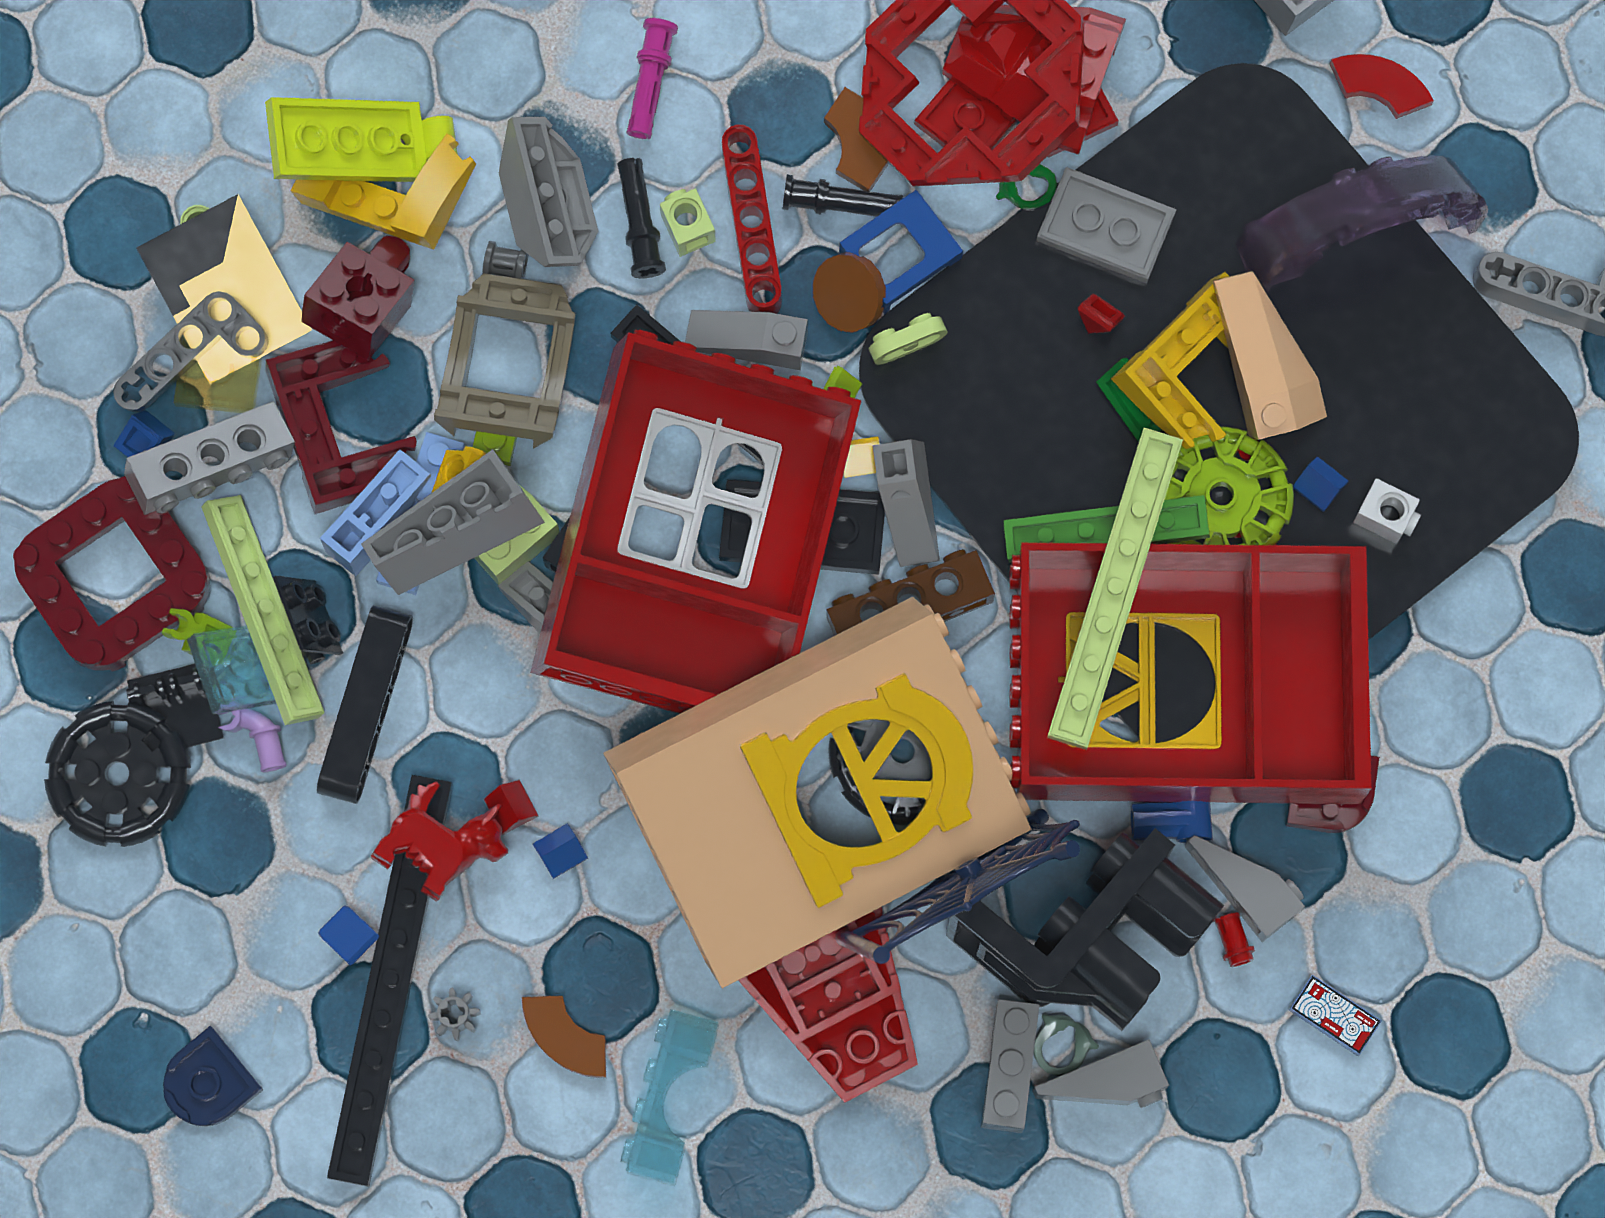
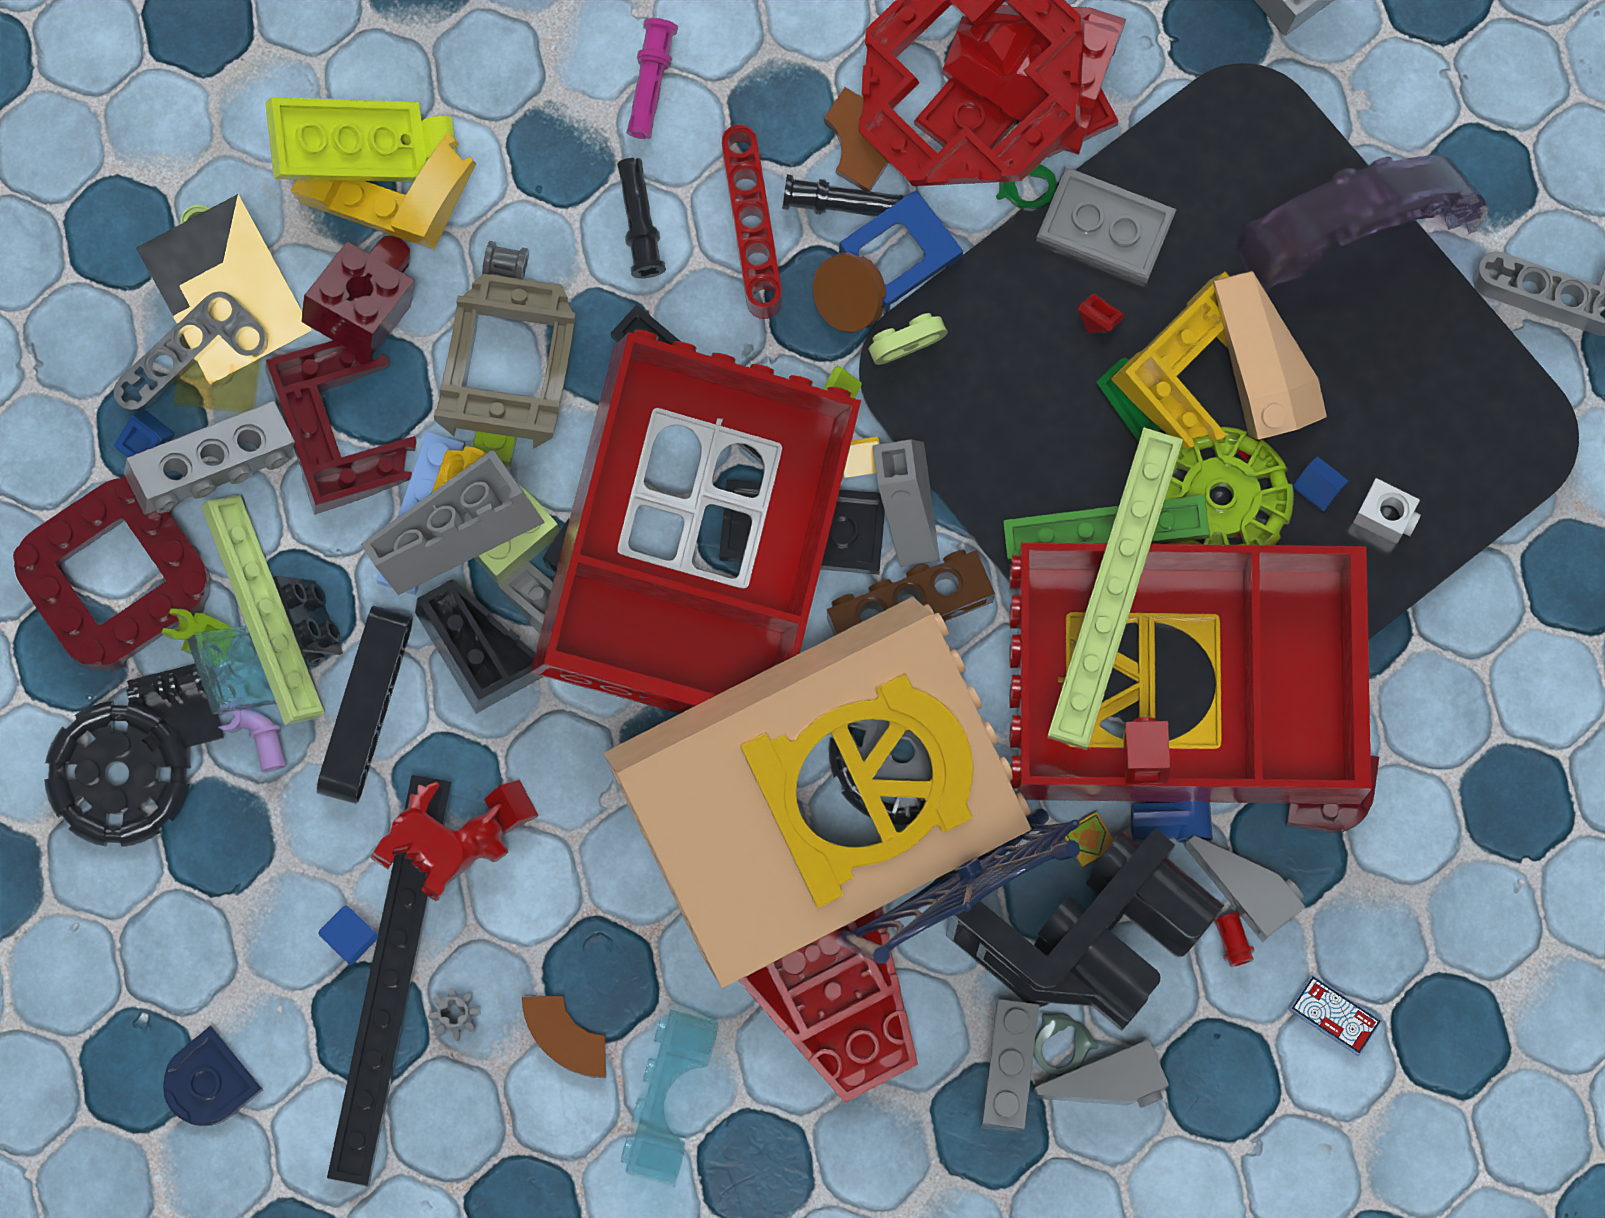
(374, 508): light blue slope -> none
(476, 647): none -> black wedge
(546, 194): light grey wedge -> none
(560, 851): blue slope -> none
(688, 237): yellowish green brick -> none
(750, 336): light grey slope -> none
(1092, 839): none -> tile
(1146, 751): none -> red brick
(1381, 80): red tile -> none

